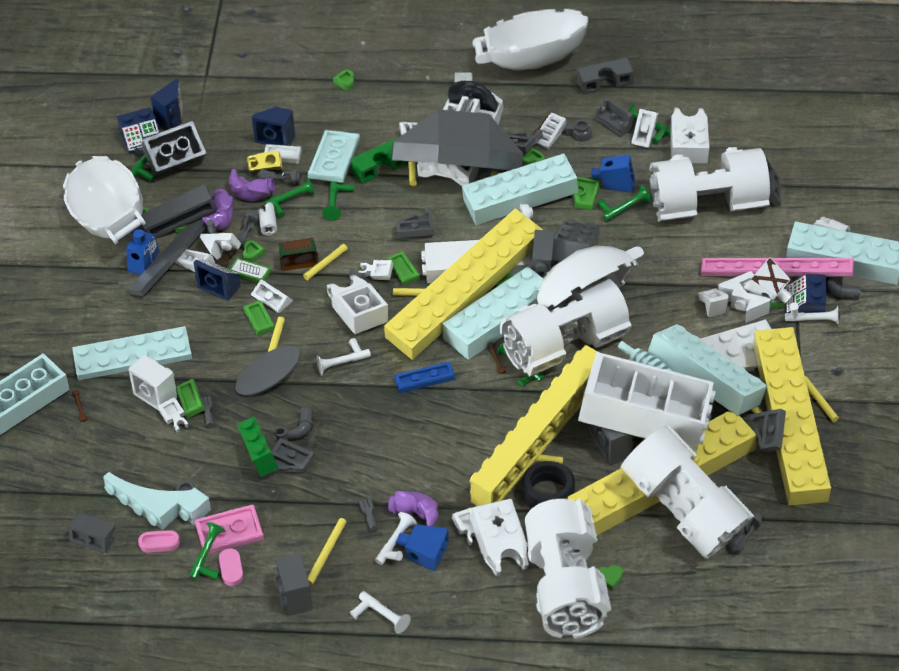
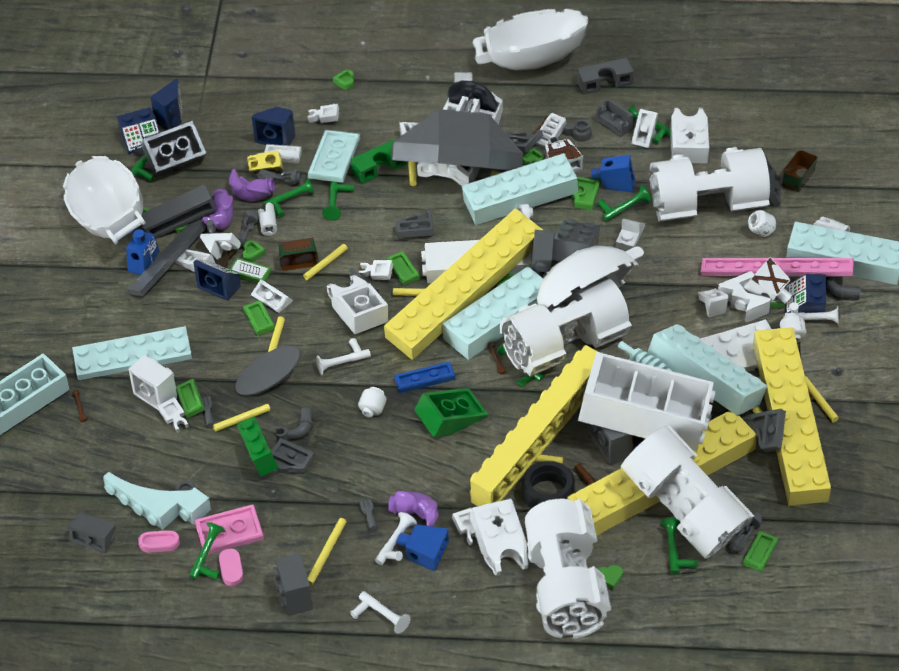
(241, 417): none -> light yellow bar
(326, 114): none -> white plate
(372, 402): none -> white head
(449, 411): none -> green slope
(565, 147): none -> torso
(586, 477): none -> reddish brown piece
(629, 234): none -> white slope
(670, 525): none -> green piece
(760, 551): none -> bright green tile
(762, 223): none -> white head
(795, 321): none -> white head
(800, 160): none -> reddish brown piece

